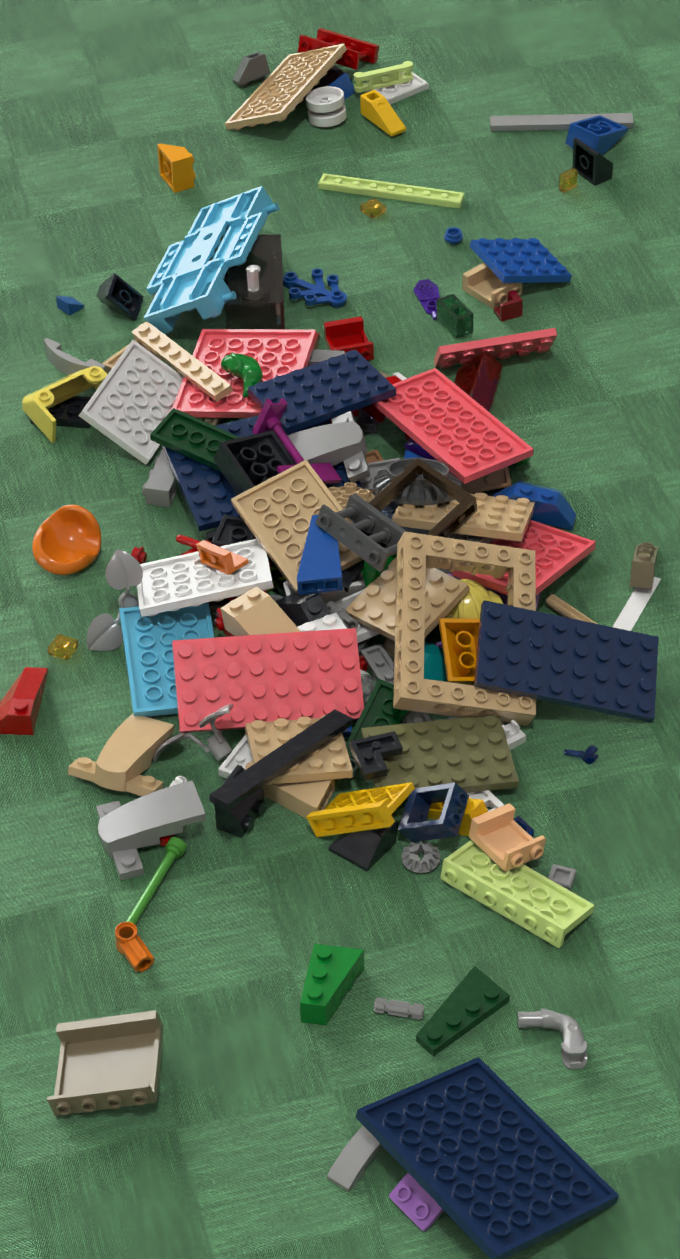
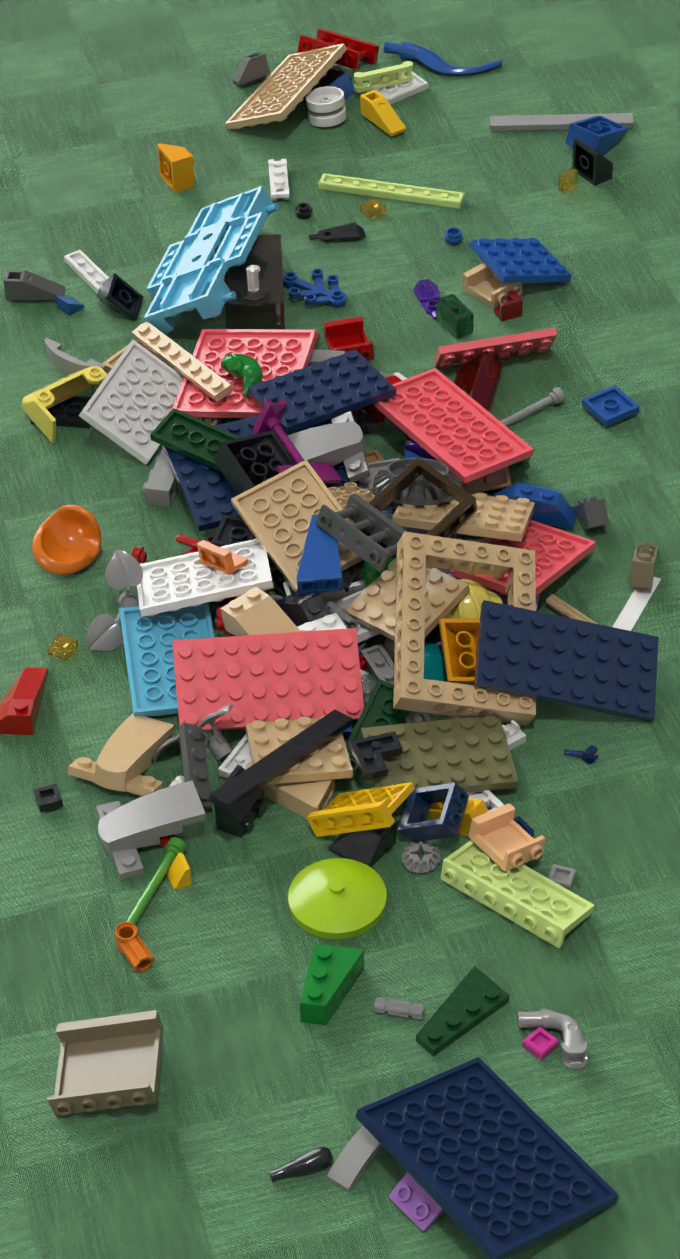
(29, 286): none -> dark grey slope
(48, 797): none -> black plate
(86, 269): none -> white tile
(179, 872): none -> yellow slope
(195, 761): none -> dark grey plate
(278, 179): none -> white plate
(303, 211): none -> black plate
(307, 1163): none -> black piece
(337, 898): none -> lime dish
(344, 232): none -> black piece
(415, 52): none -> blue animal
(540, 1043): none -> dark pink tile
(555, 396): none -> light grey piece
(591, 513): none -> dark grey slope
(610, 406): none -> blue plate

